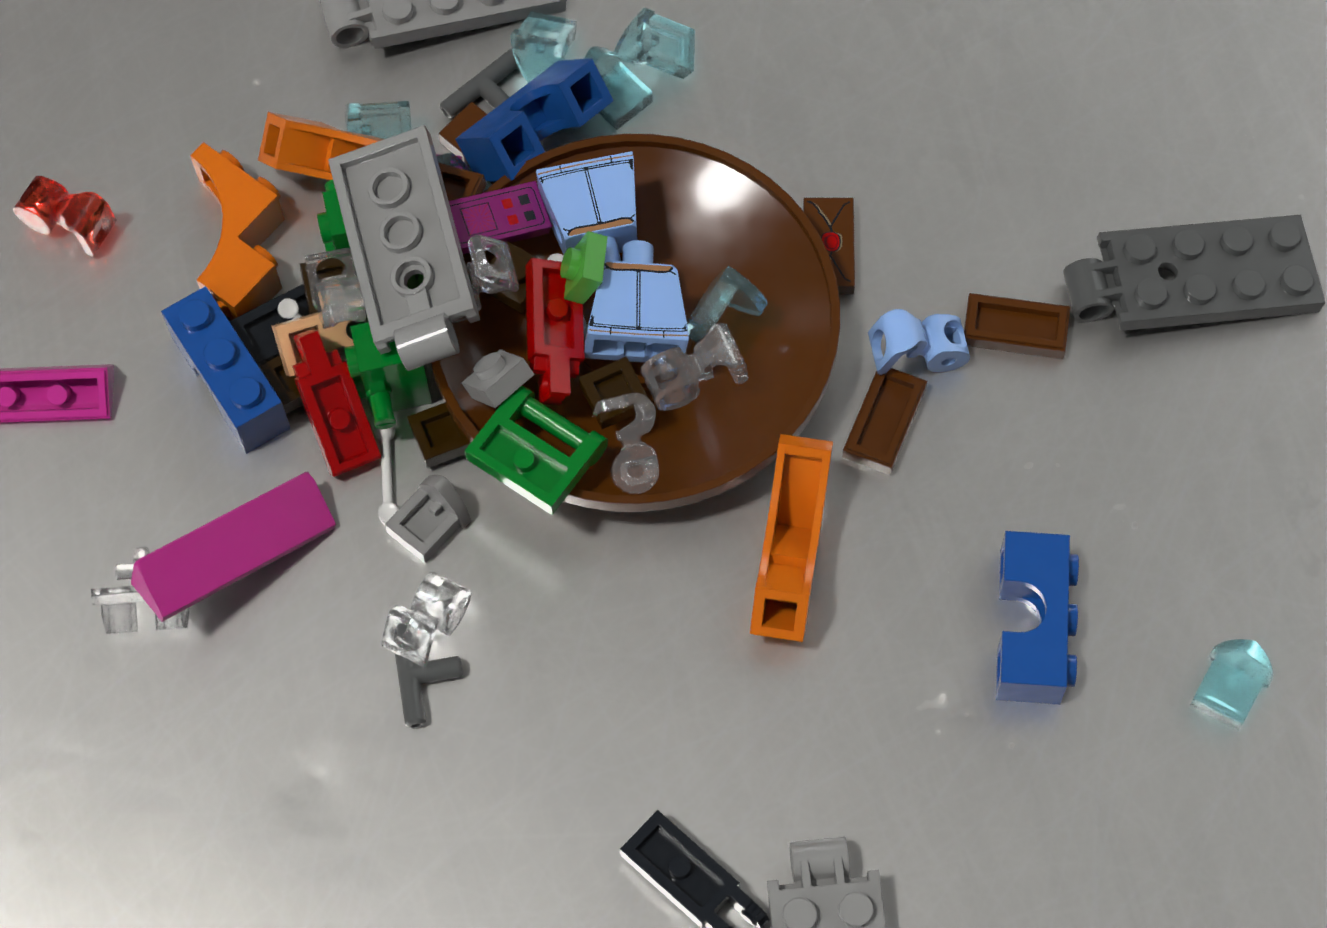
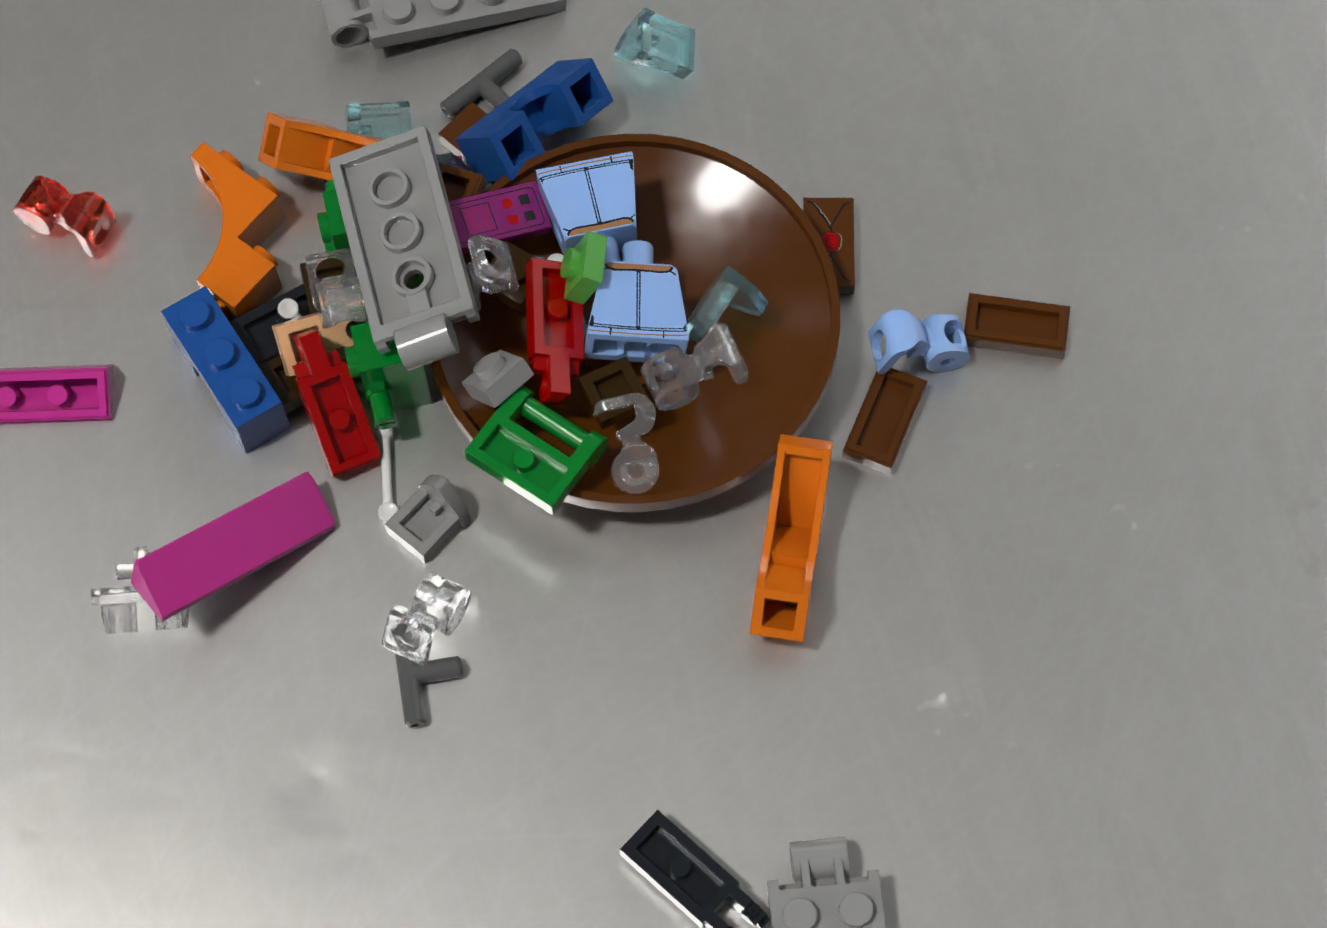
(437, 435): dark brown plate -> none
(541, 43): clear light blue tile -> none
(626, 89): clear light blue tile -> none
(1036, 662): blue arch -> none
(1218, 269): dark grey hinge -> none
(1233, 681): clear light blue tile -> none

